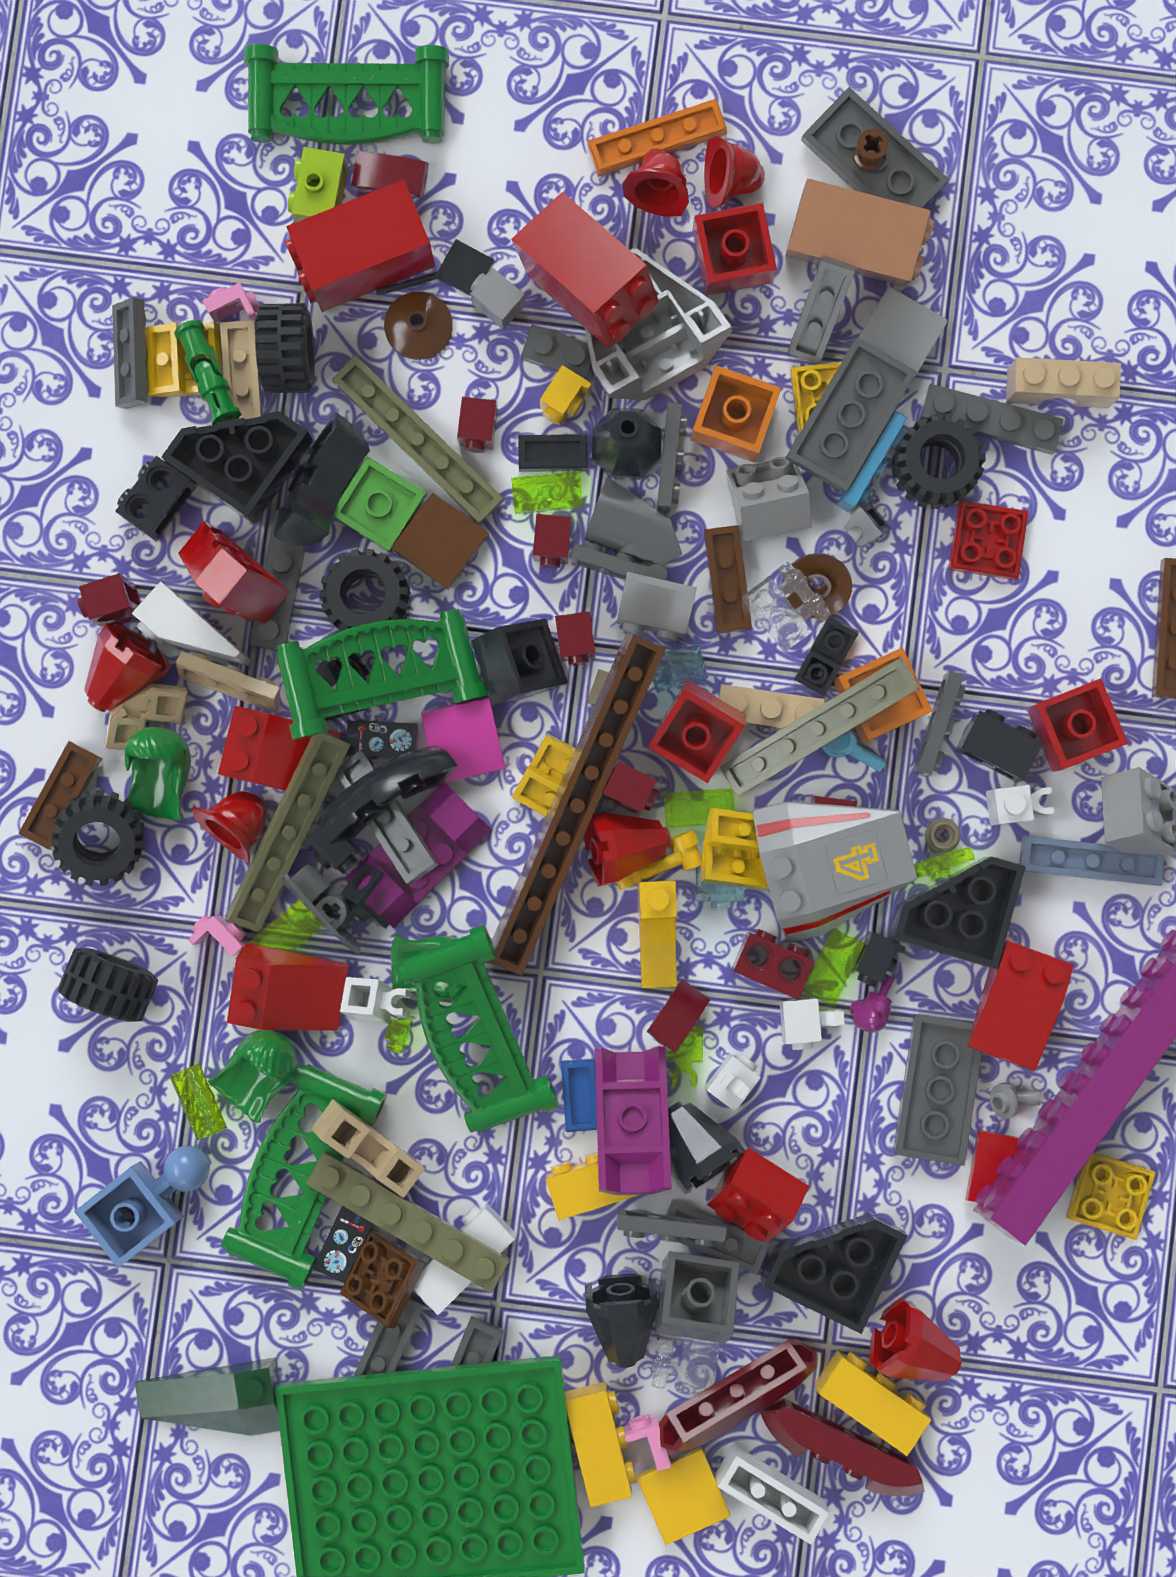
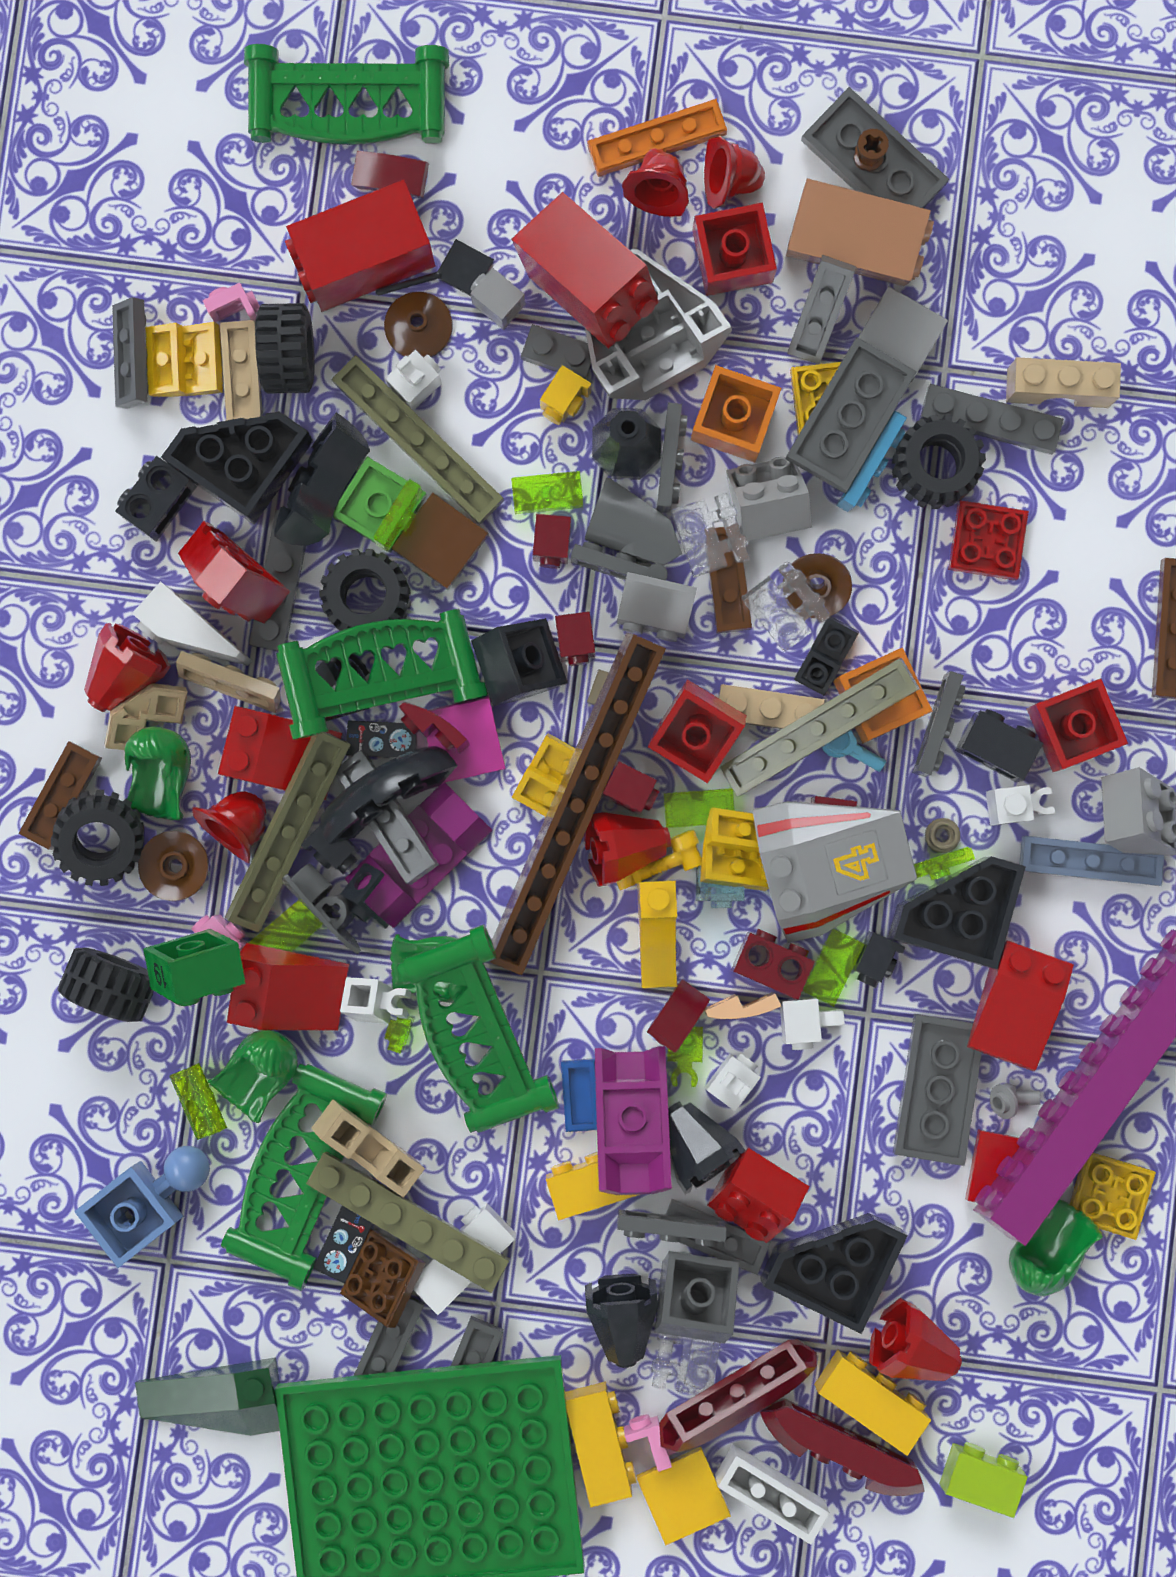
(109, 600): dark red brick -> none
(156, 861): none -> reddish brown dish
(194, 967): none -> green brick
(206, 371): green piece -> none
(319, 184): lime brick -> none
(399, 516): none -> clear neon green plate
(414, 379): none -> white brick
(425, 721): none -> dark red slope
(477, 424): dark red brick -> none
(552, 452): black tile -> none
(679, 666): clear light blue bracket -> none
(700, 538): none -> clear plate
(732, 1009): none -> light nougat slope
(870, 523): tile -> none
(874, 1011): magenta piece -> none
(983, 1479): none -> lime brick
(1053, 1251): none -> green piece

